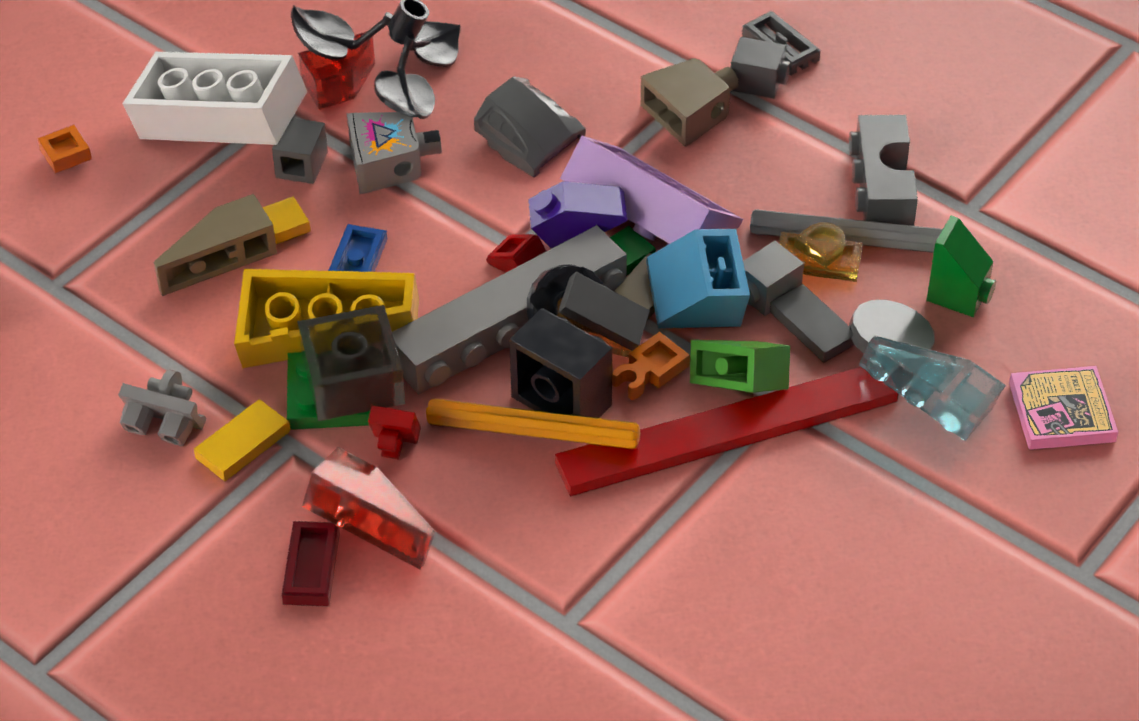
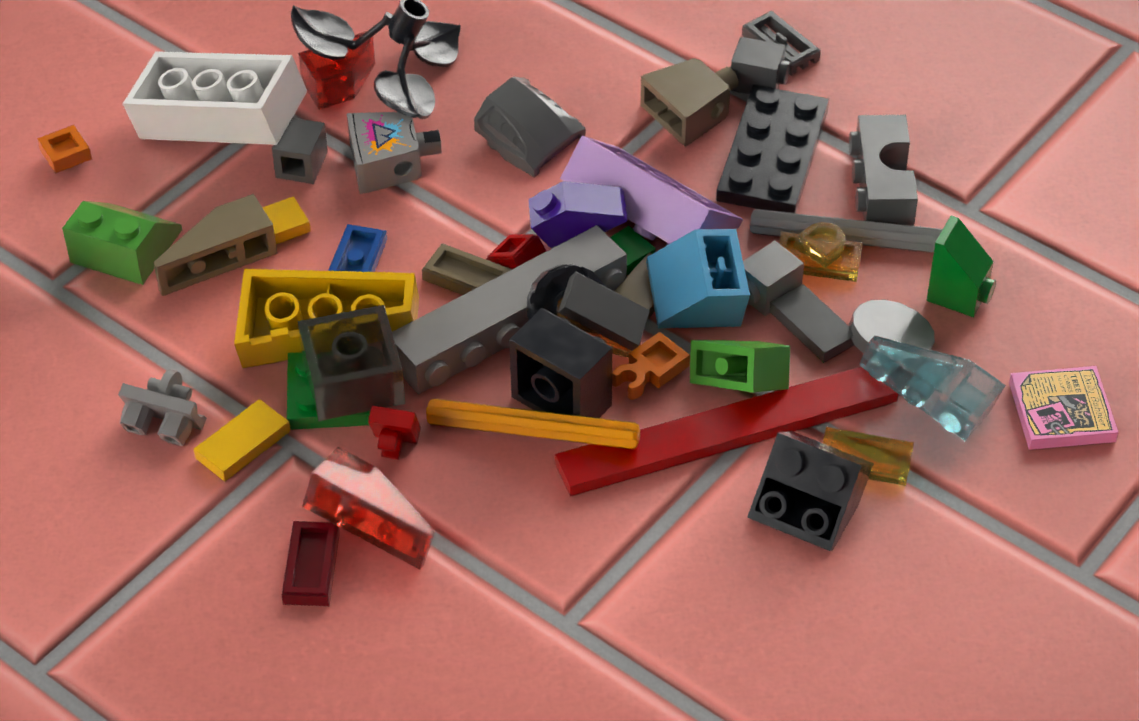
(117, 240): none -> bright green slope
(459, 270): none -> dark tan tile
(772, 150): none -> black plate
(809, 489): none -> black slope
(889, 455): none -> clear yellow tile

